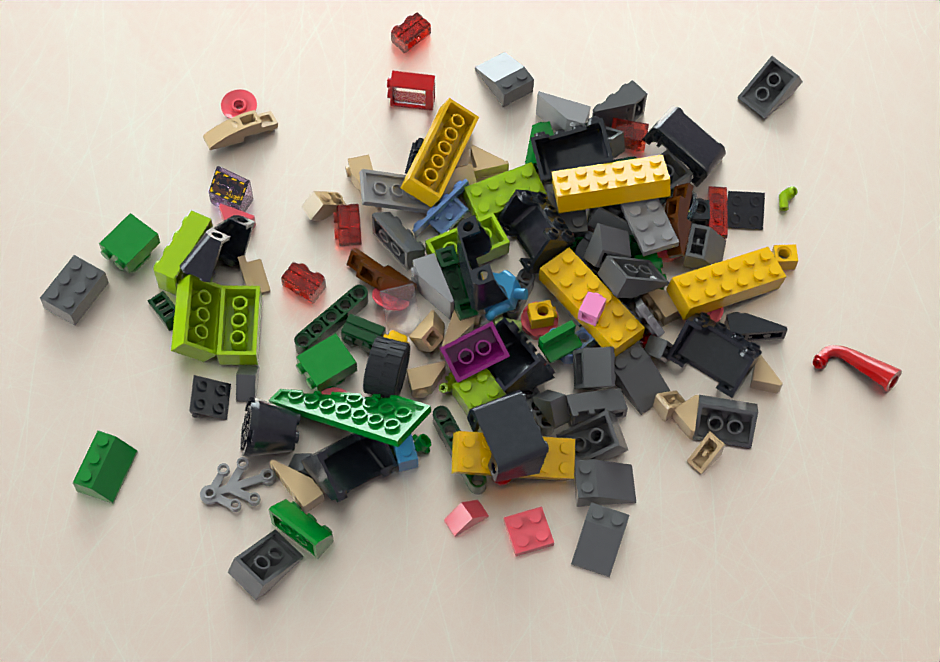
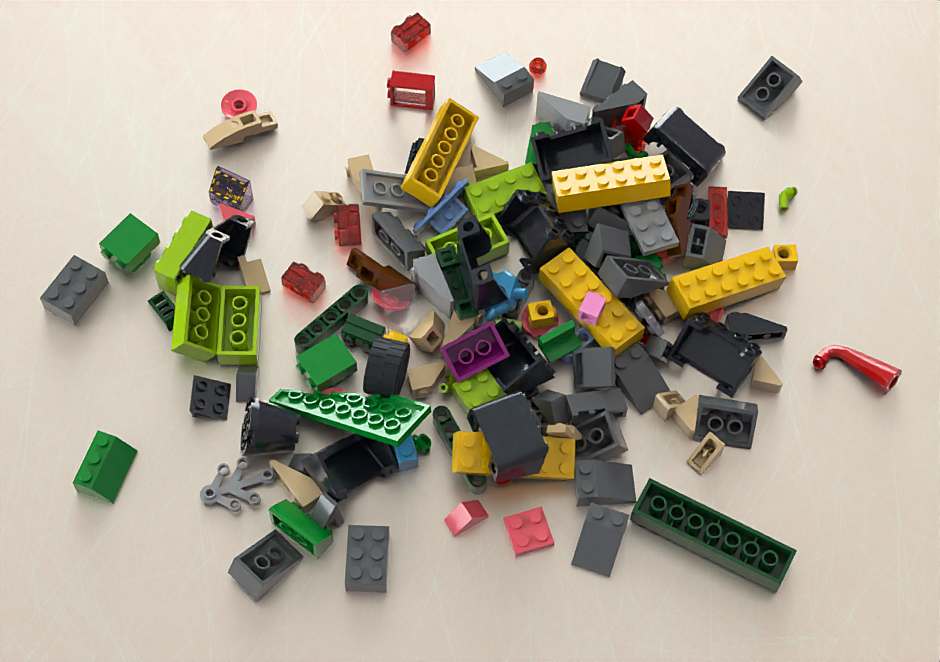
(326, 511): none -> dark grey slope
(367, 558): none -> dark grey brick
(540, 63): none -> clear red plate
(563, 431): none -> tan slope
(602, 80): none -> dark grey slope
(629, 150): none -> green arm
(637, 119): none -> red brick
(713, 535): none -> dark green brick

